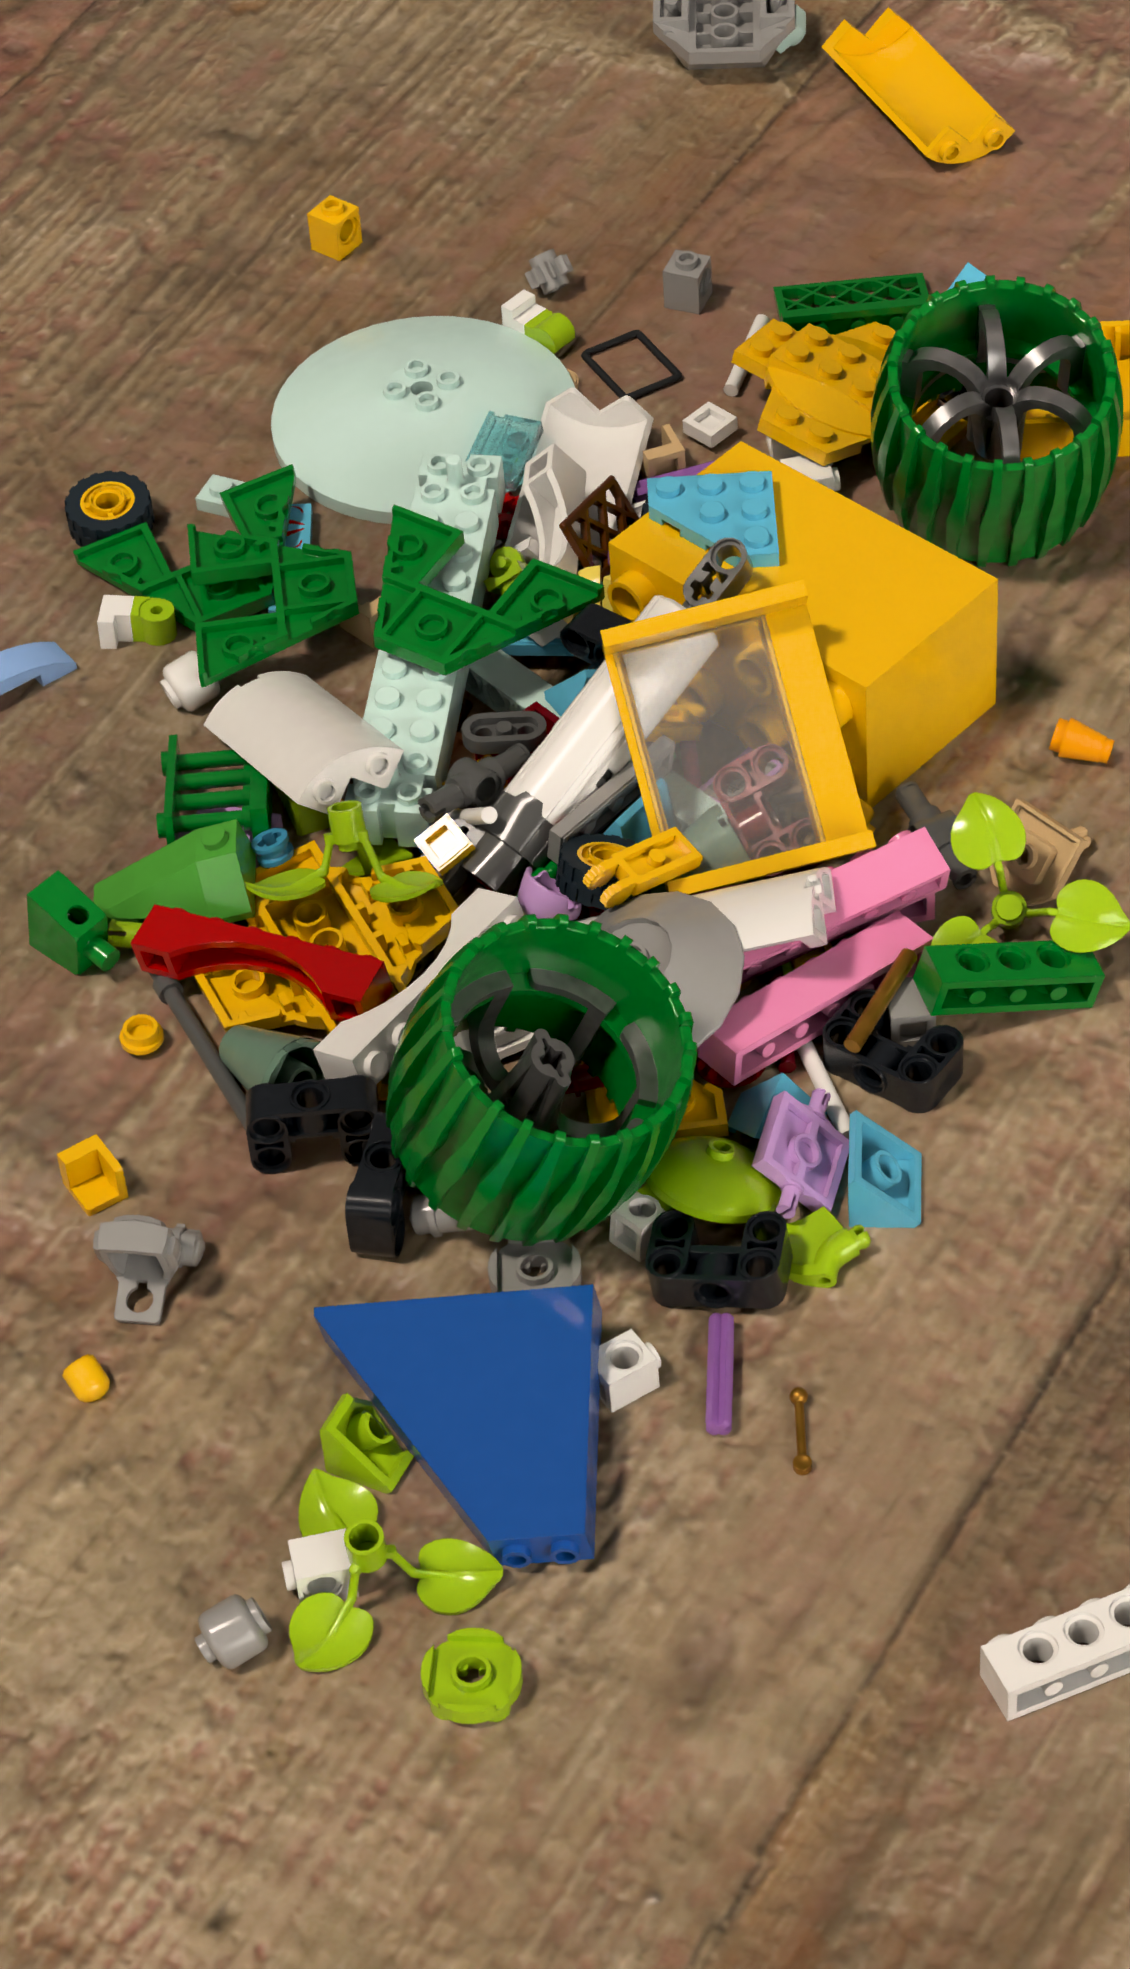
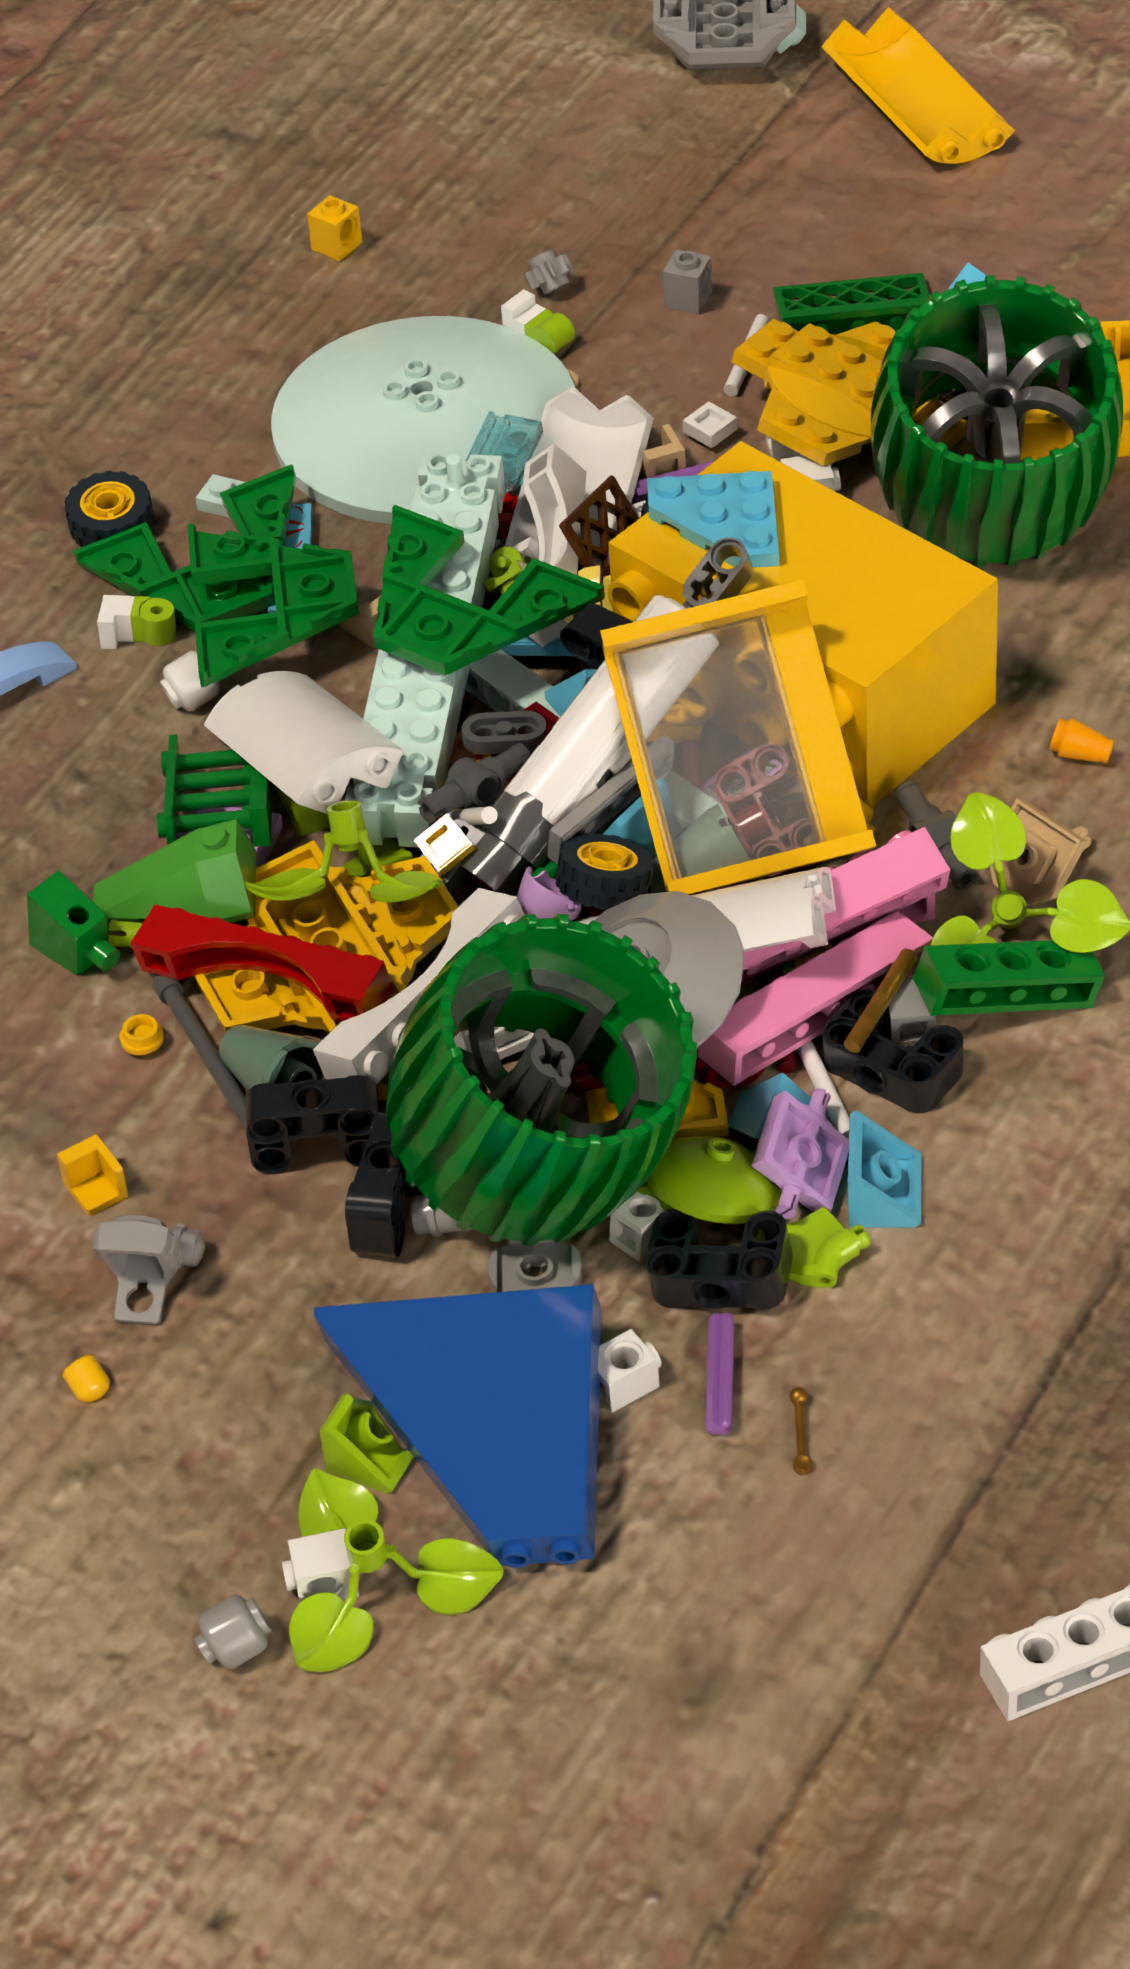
(272, 847): dark azure bush -> none
(476, 1701): lime plate -> none
(586, 356): black piece -> none
(643, 866): yellow hinge -> none

